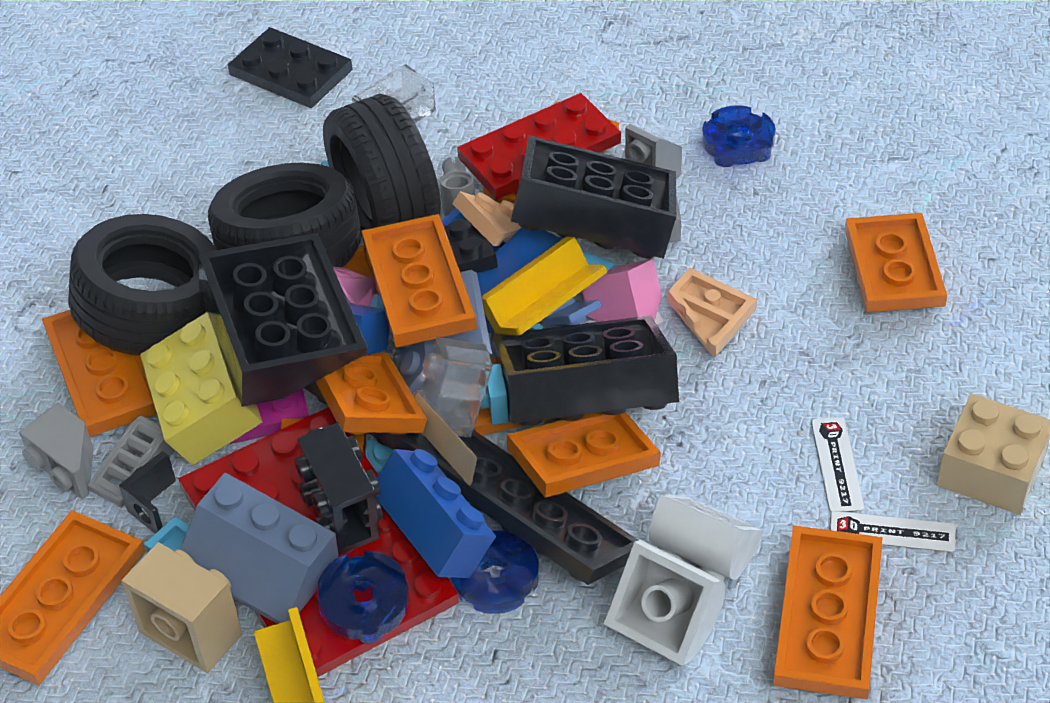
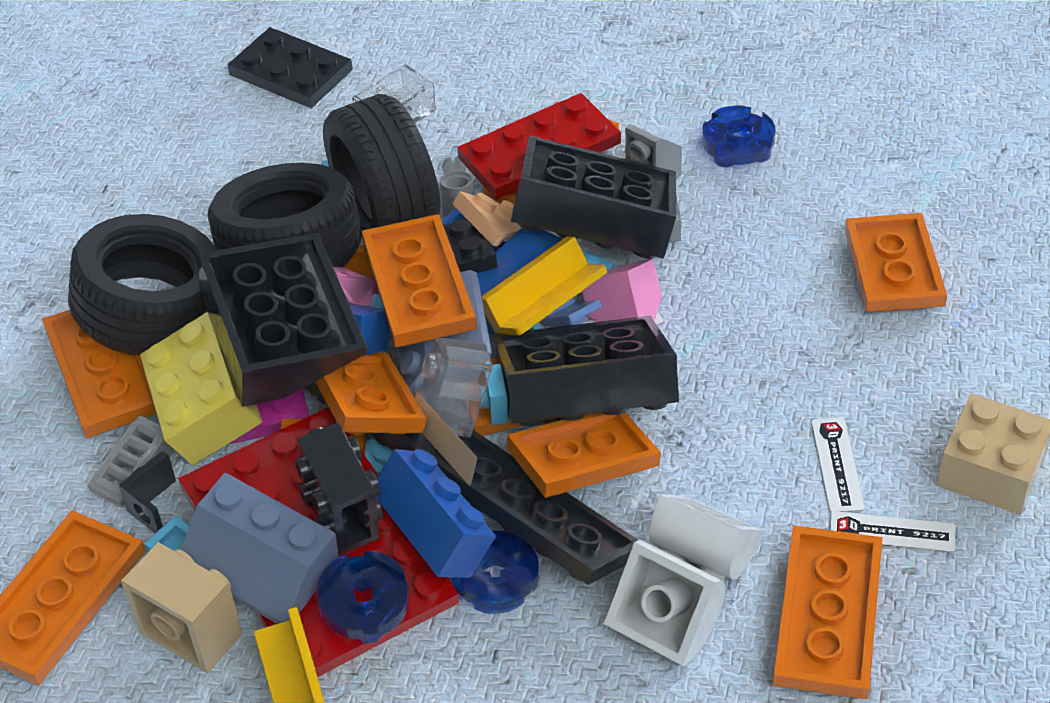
(61, 447): light grey slope -> none
(710, 308): light nougat wing -> none

